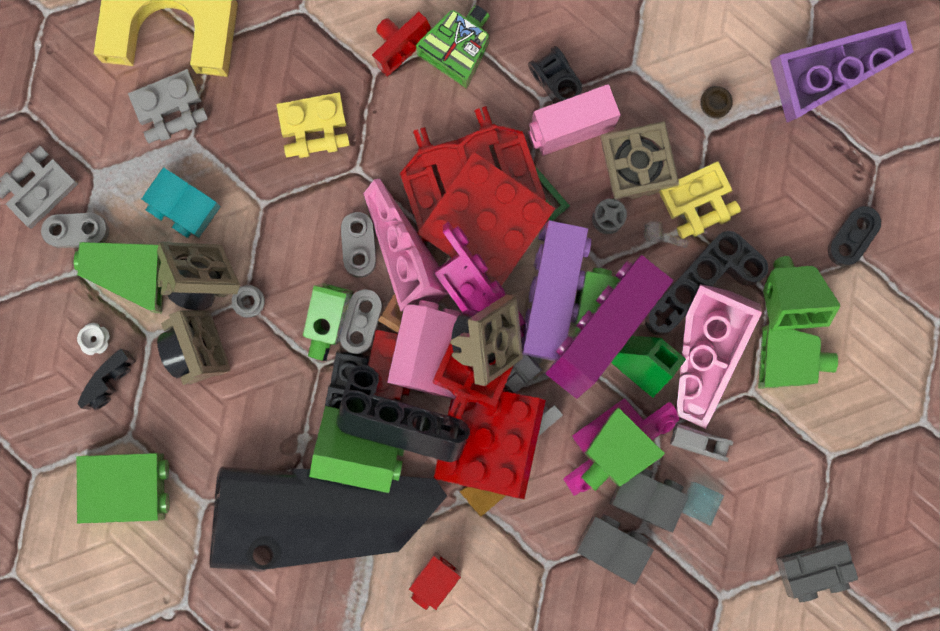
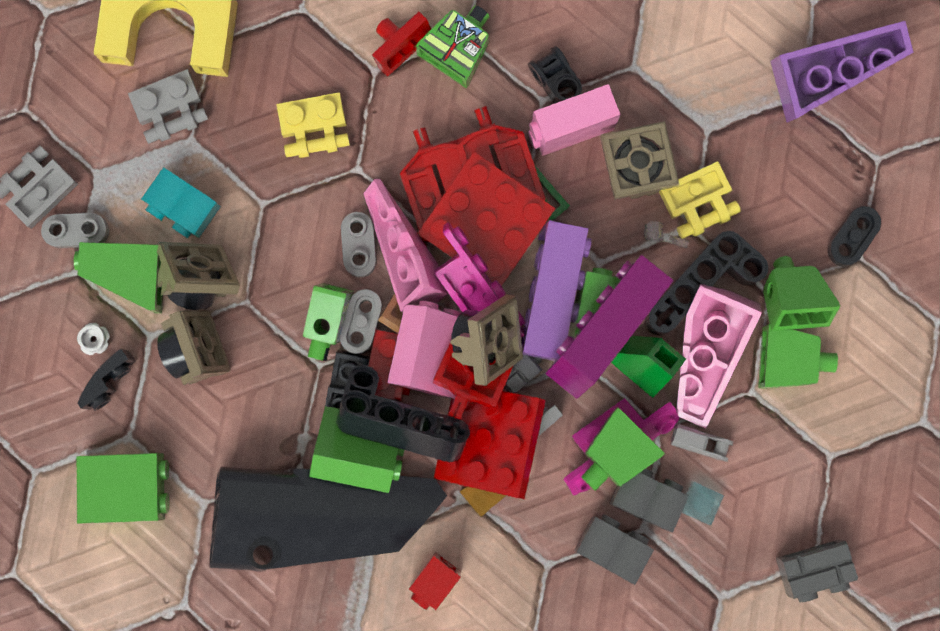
(243, 292): light grey plate -> none
(614, 212): dark grey wheel -> none
(716, 102): dark brown plate -> none

